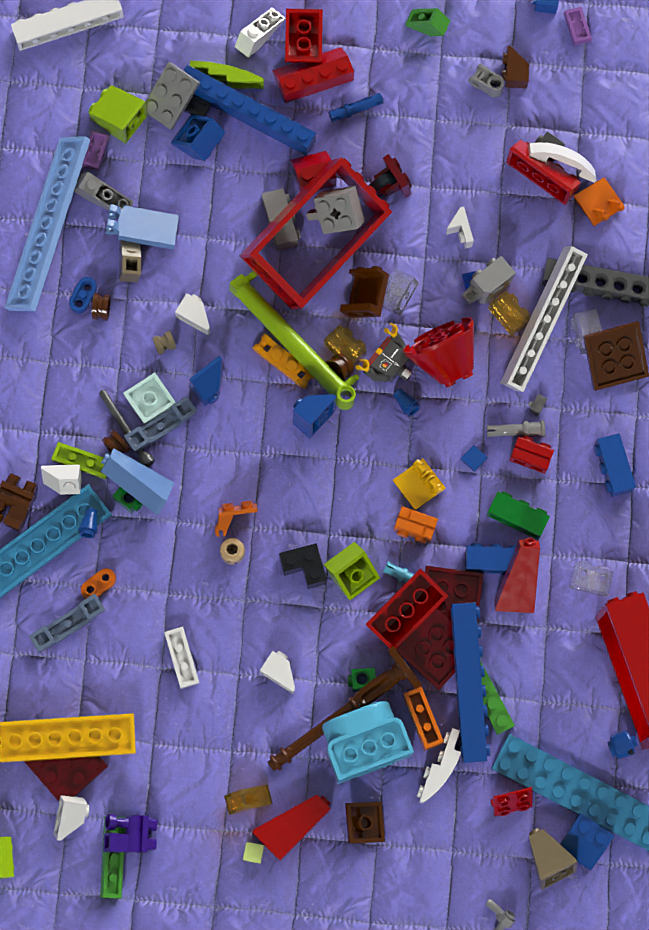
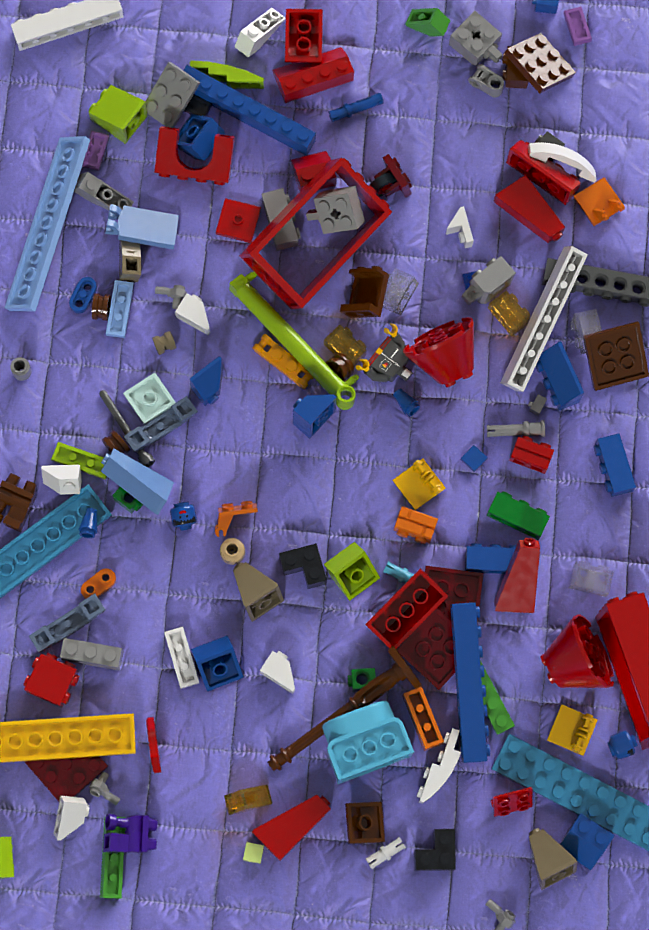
(18, 364): none -> light grey brick
(51, 679): none -> red brick
(91, 654): none -> light grey brick
(99, 788): none -> light grey piece
(119, 309): none -> light blue plate
(153, 744): none -> red tile
(169, 162): none -> red arch
(176, 293): none -> light grey piece
(183, 515): none -> blue head
(217, 663): none -> blue slope
(238, 220): none -> red plate
(256, 590): none -> dark tan slope
(385, 853): none -> white pin
(441, 857): none -> black brick
(476, 40): none -> light grey hinge
(530, 209): none -> red slope
(540, 62): none -> plate
(559, 377): none -> blue slope
(572, 730): none -> yellow hinge
(578, 658): none -> red cone

